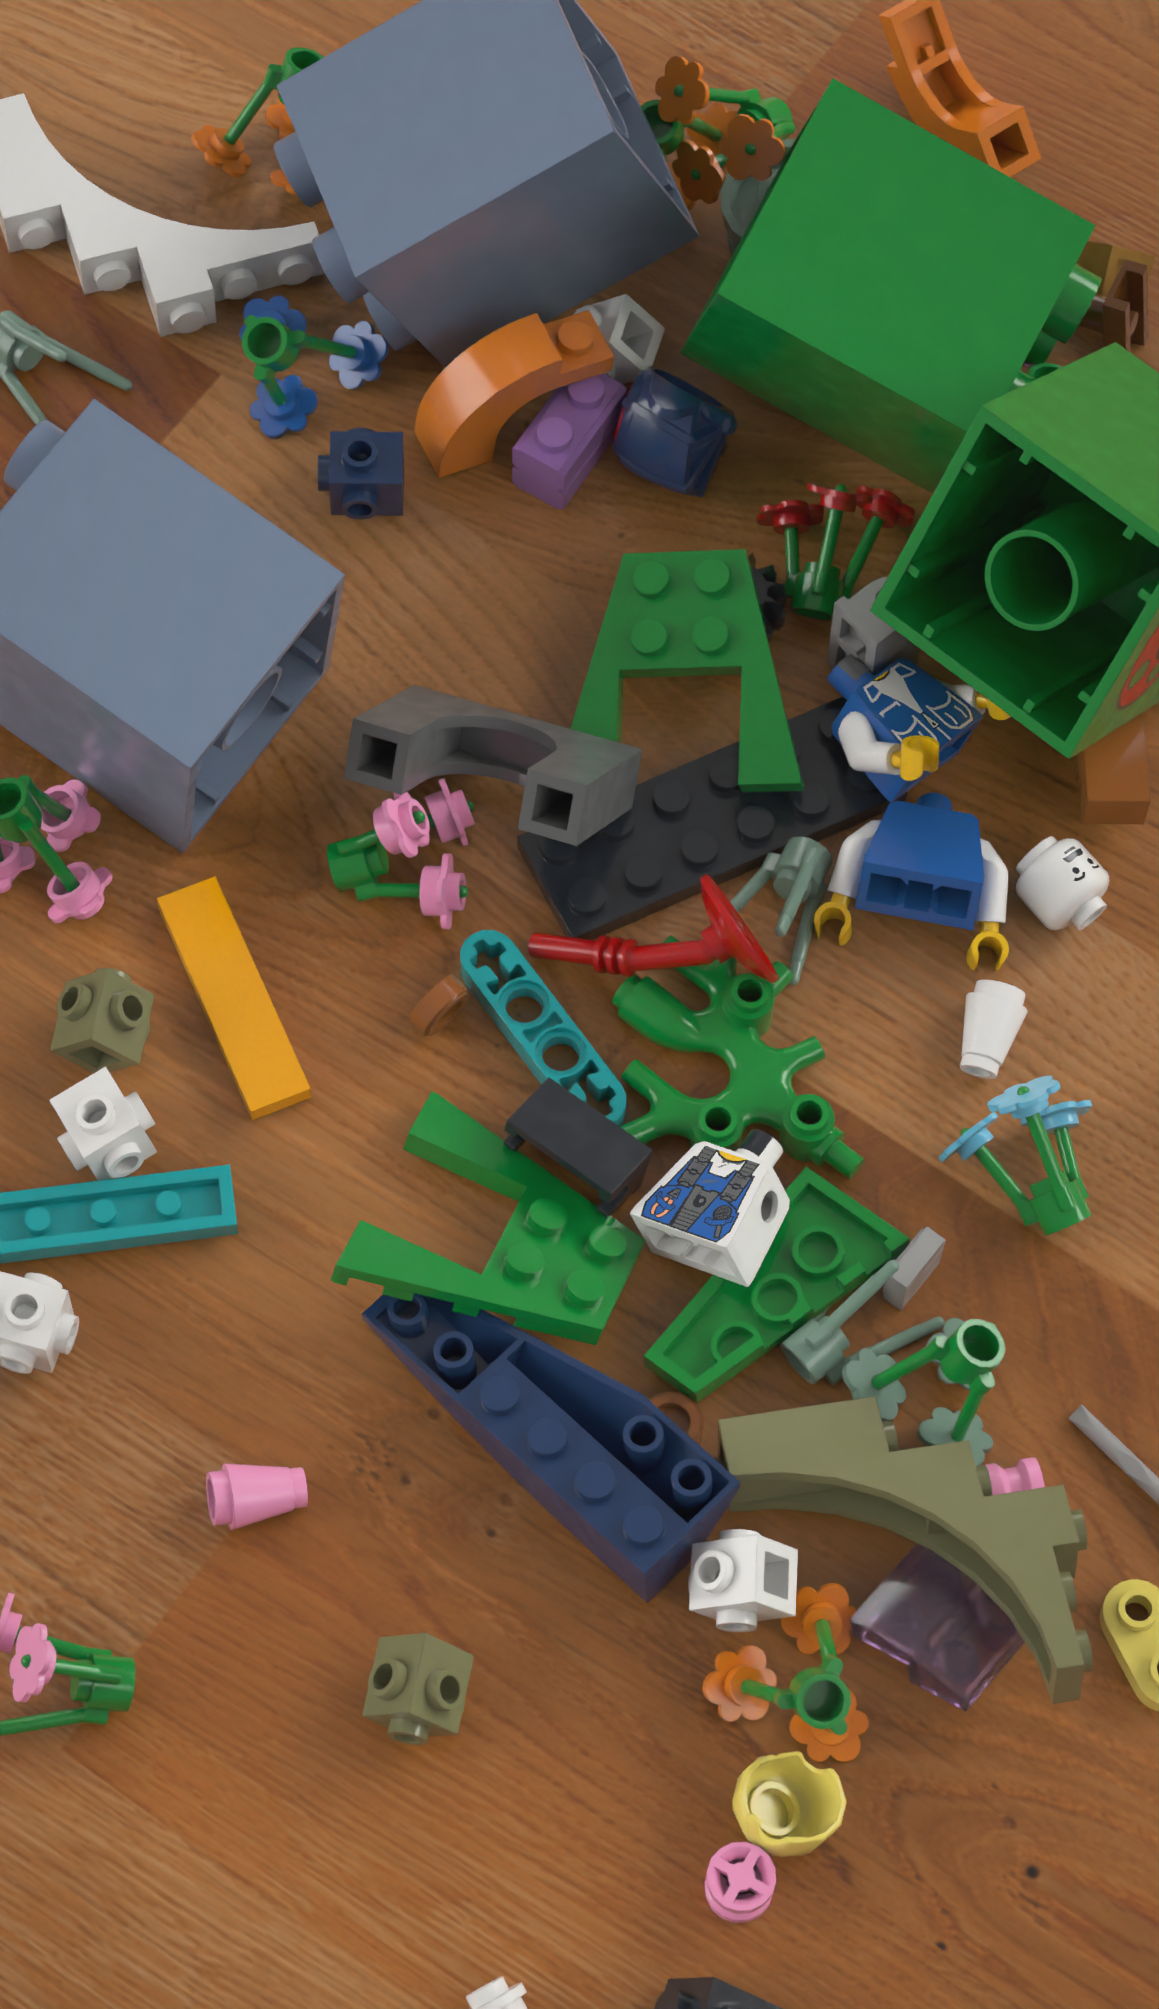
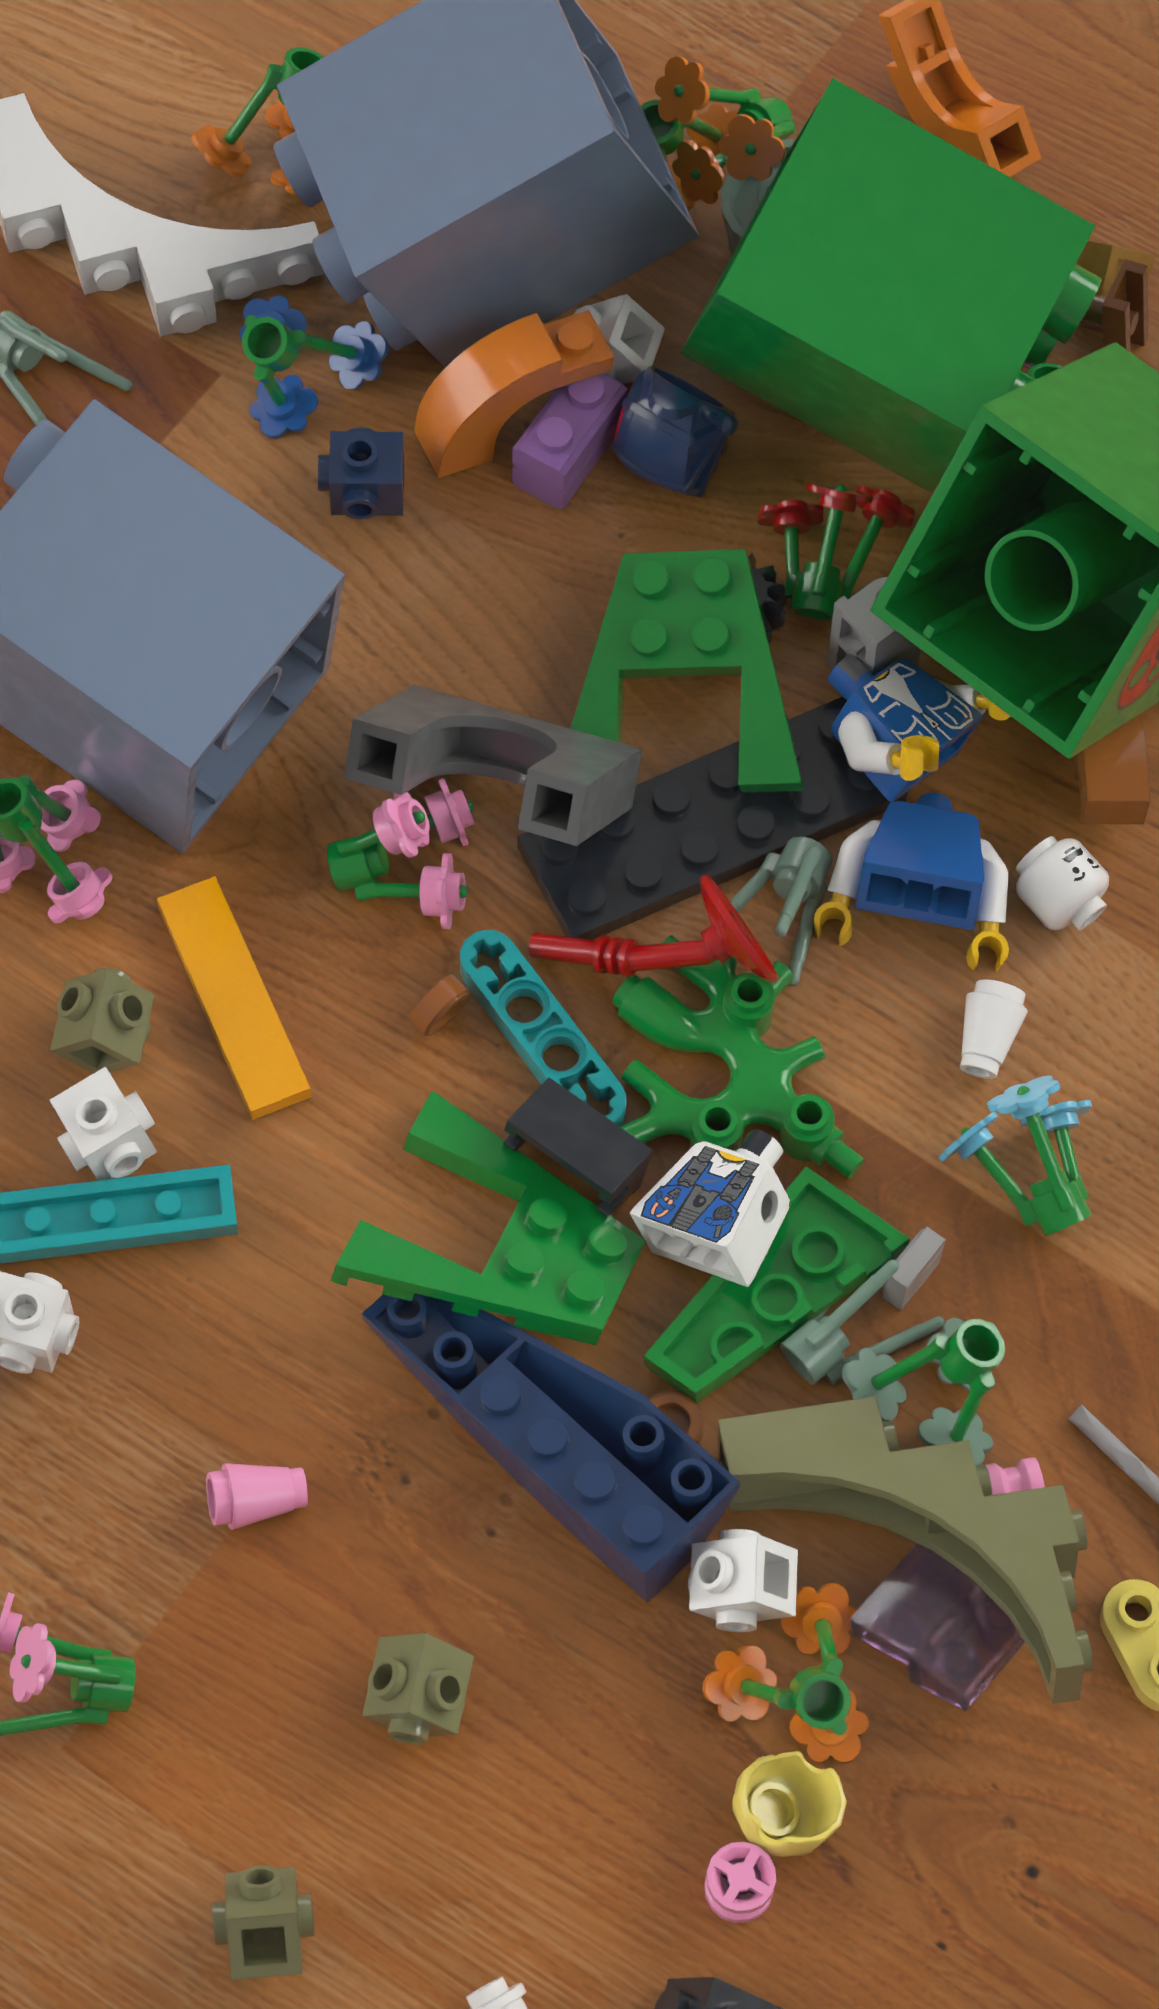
(263, 1922): none -> olive brick

